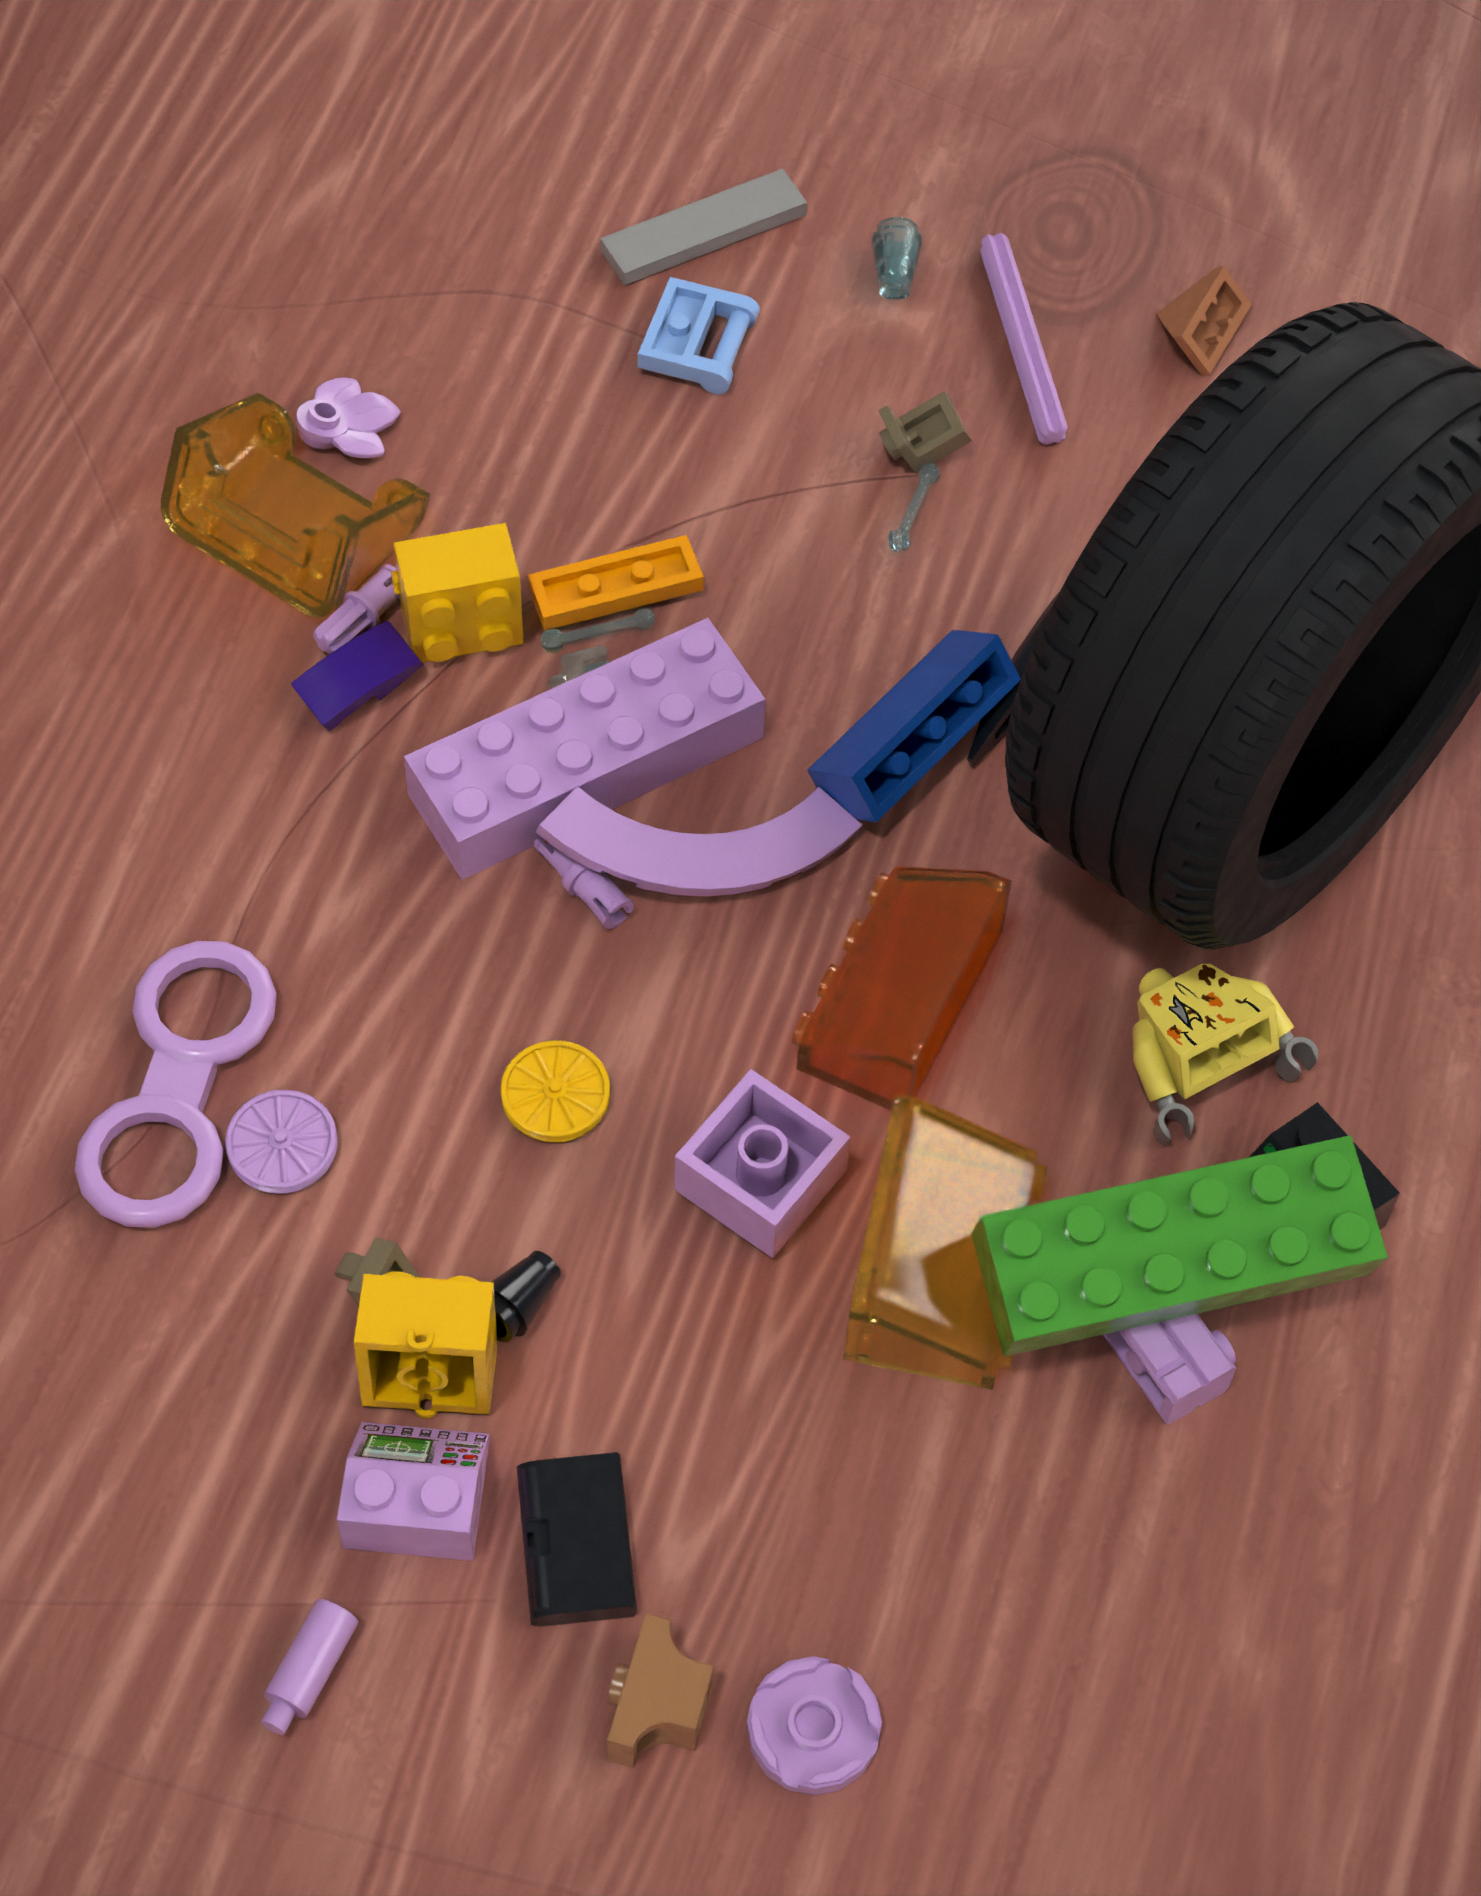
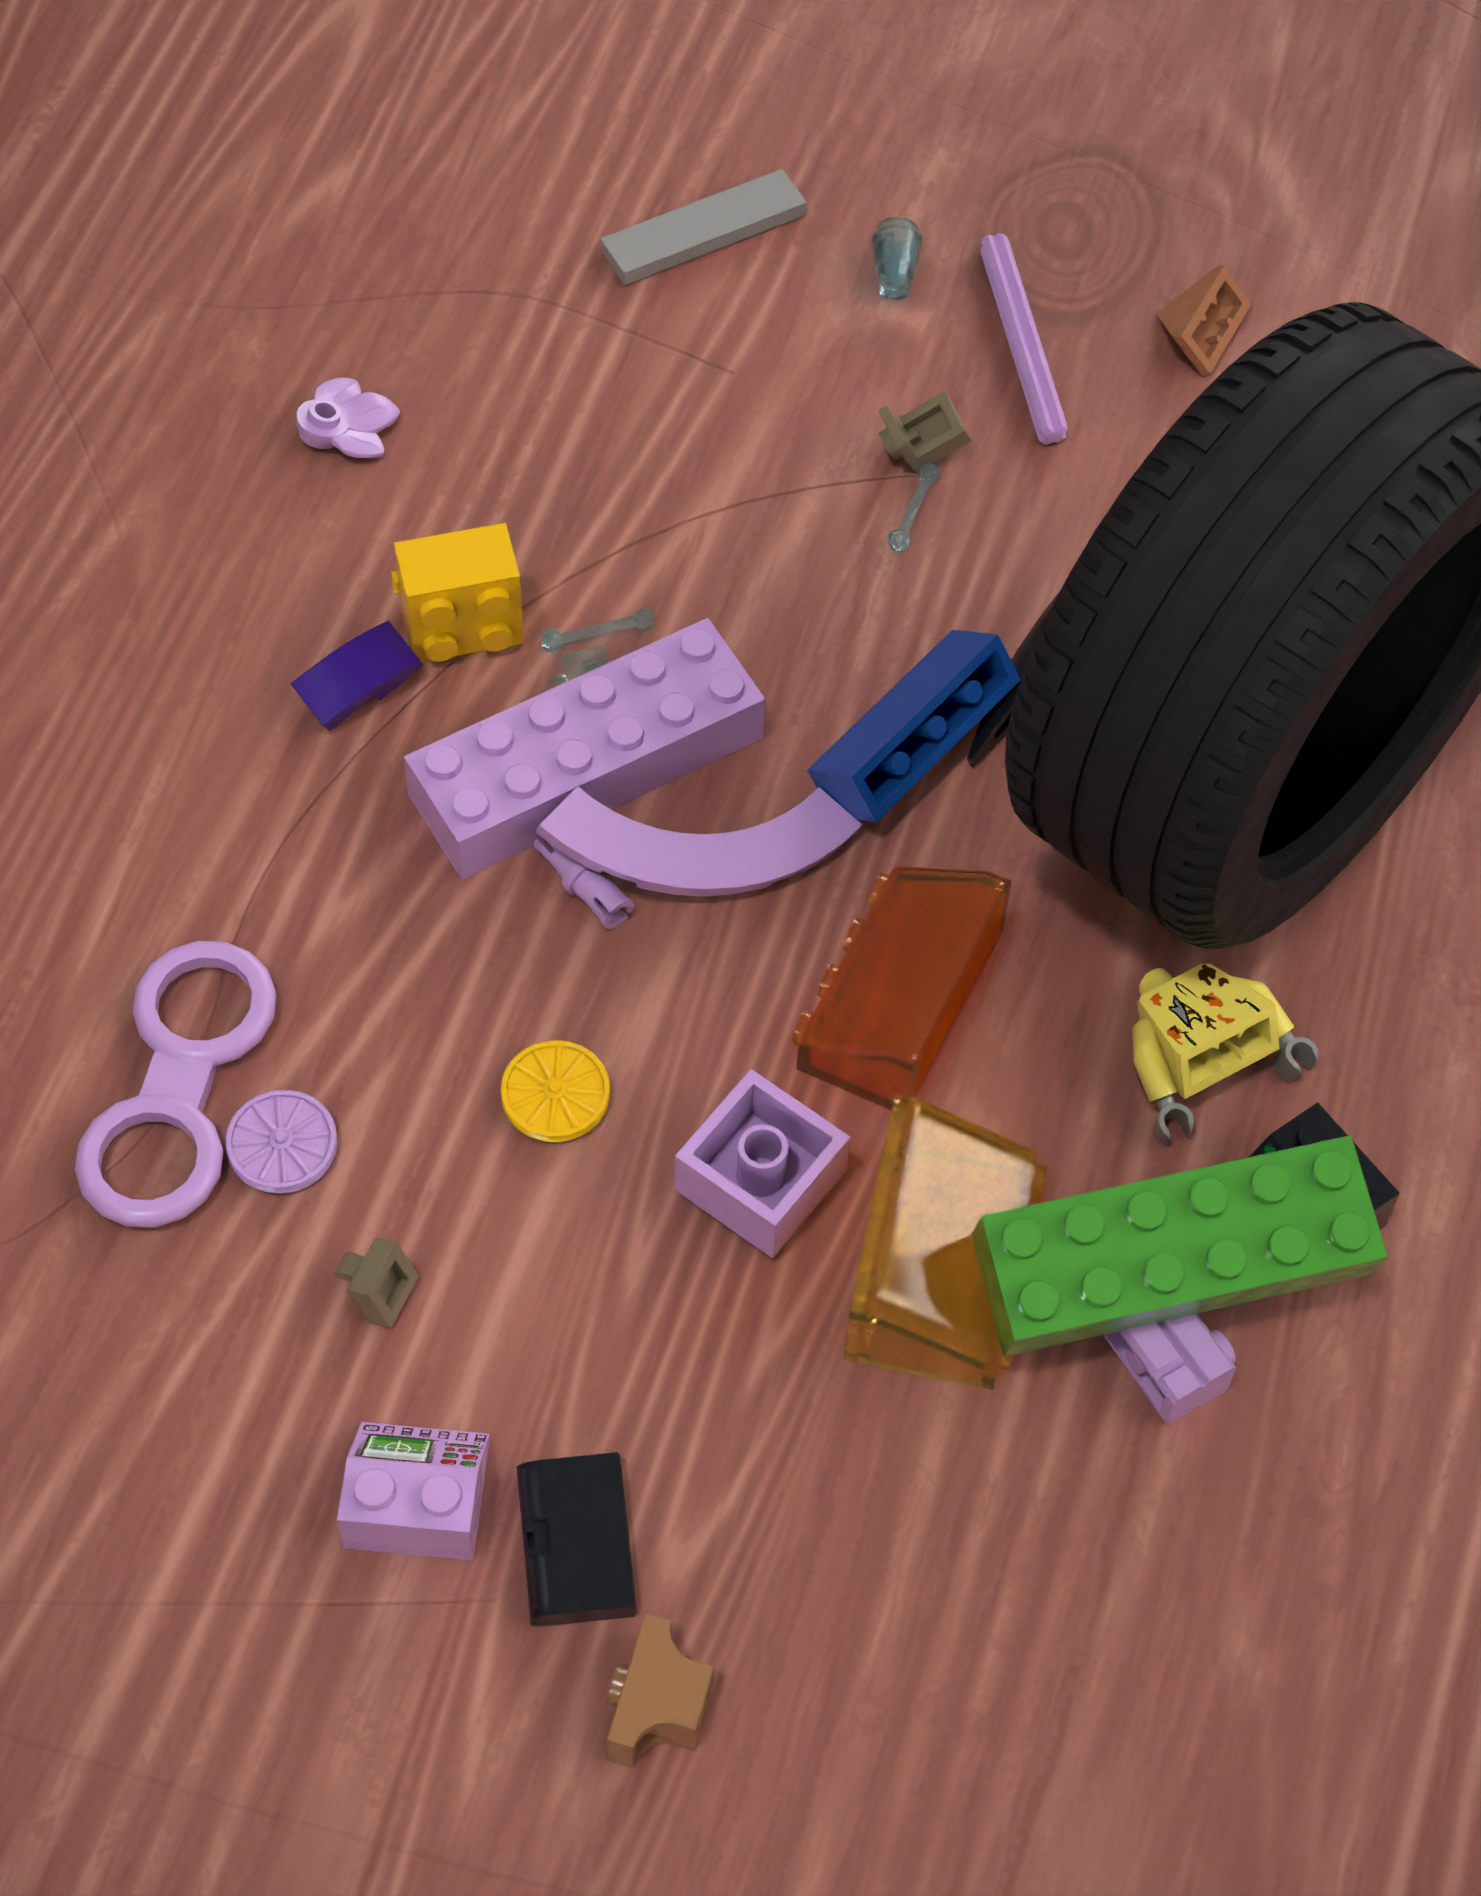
(273, 515): clear yellow windscreen -> none
(307, 1664): lavender cylinder -> none
(358, 612): lavender axle -> none
(426, 1343): yellow brick -> none
(522, 1293): black cone -> none
(615, 582): light orange plate -> none
(682, 326): light blue plate -> none
(813, 1726): lavender tile -> none

